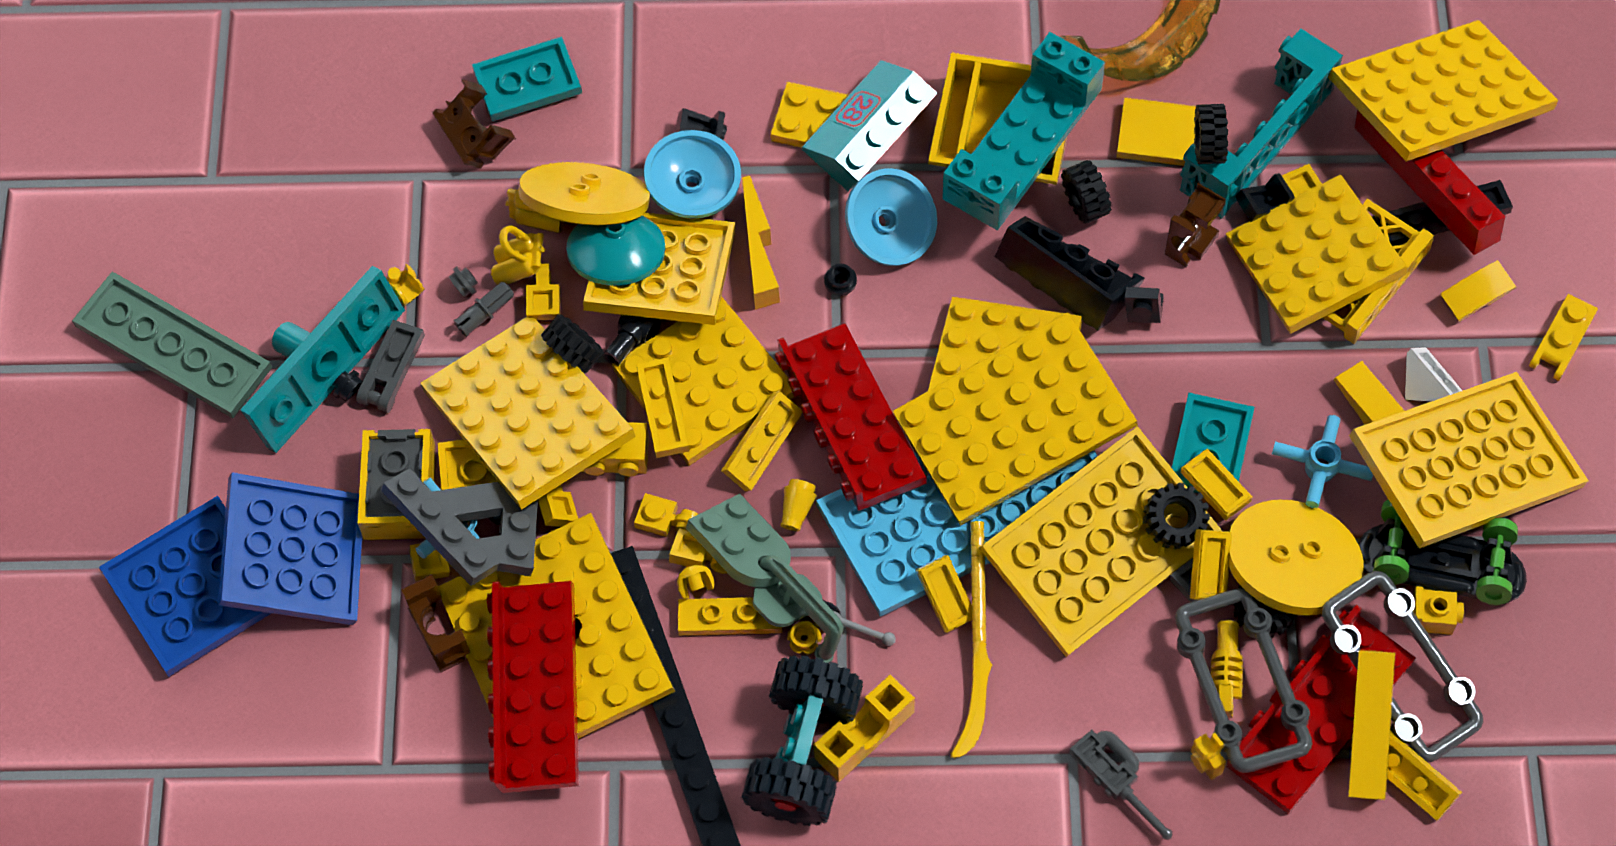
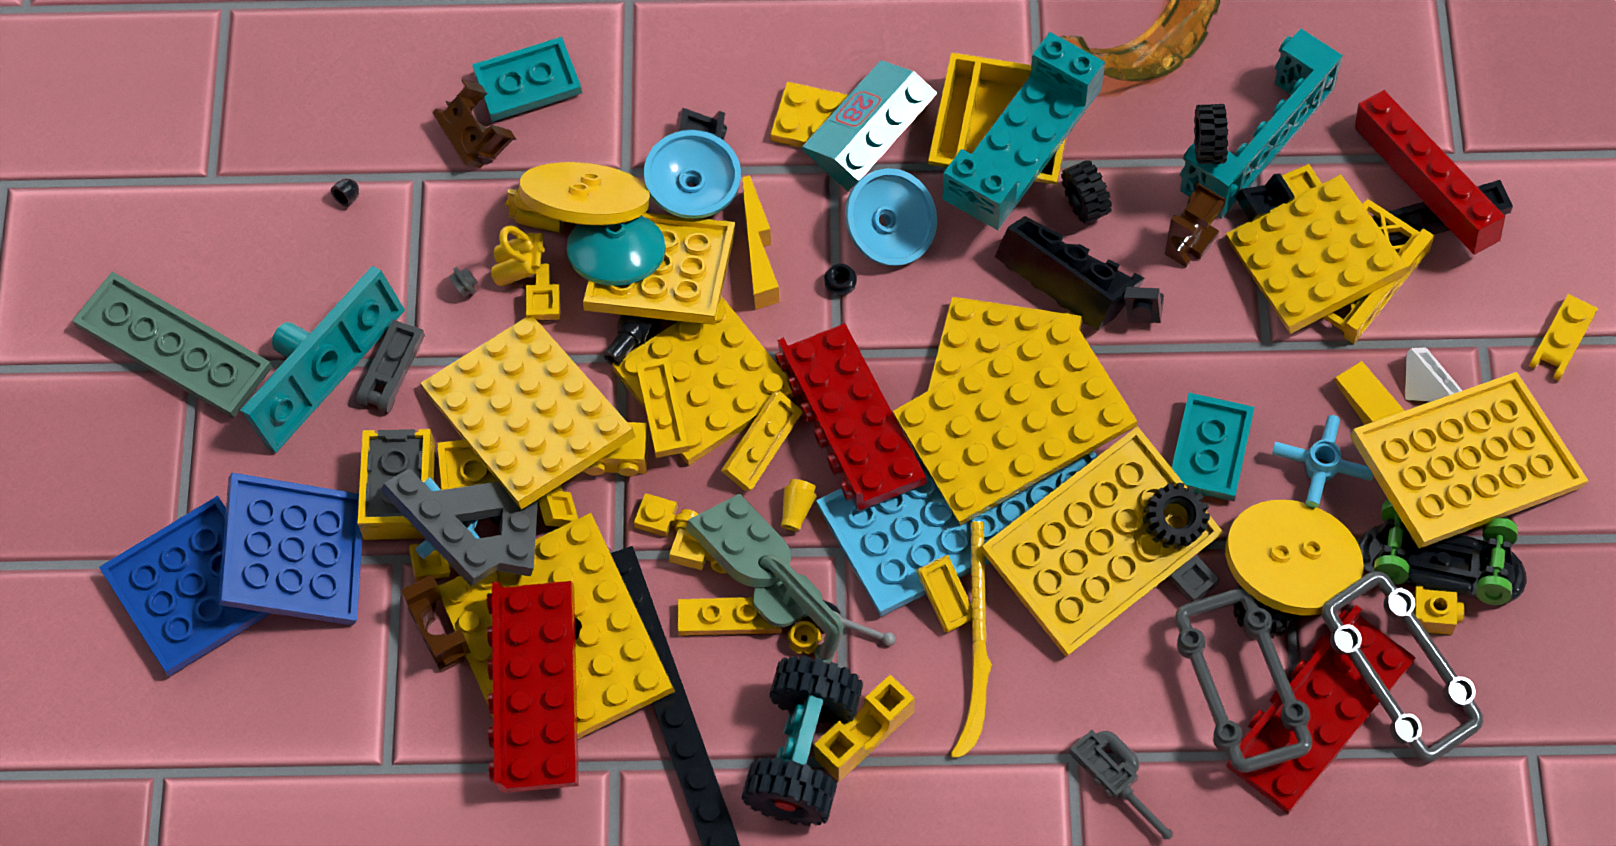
(345, 191): none -> black hinge
(347, 385): black plate -> none
(405, 284): yellow arm -> none
(484, 308): dark grey axle -> none
(572, 343): black tyre -> none
(697, 577): yellow arm -> none
(1155, 131): yellow tile -> none
(1207, 755): yellow plate -> none
(1210, 563): yellow tile -> none
(1216, 484): yellow tile -> none
(1227, 665): yellow hinge -> none
(1372, 725): yellow slope -> none
(1419, 779): yellow plate -> none
(1442, 90): yellow plate -> none
(1478, 290): yellow slope -> none

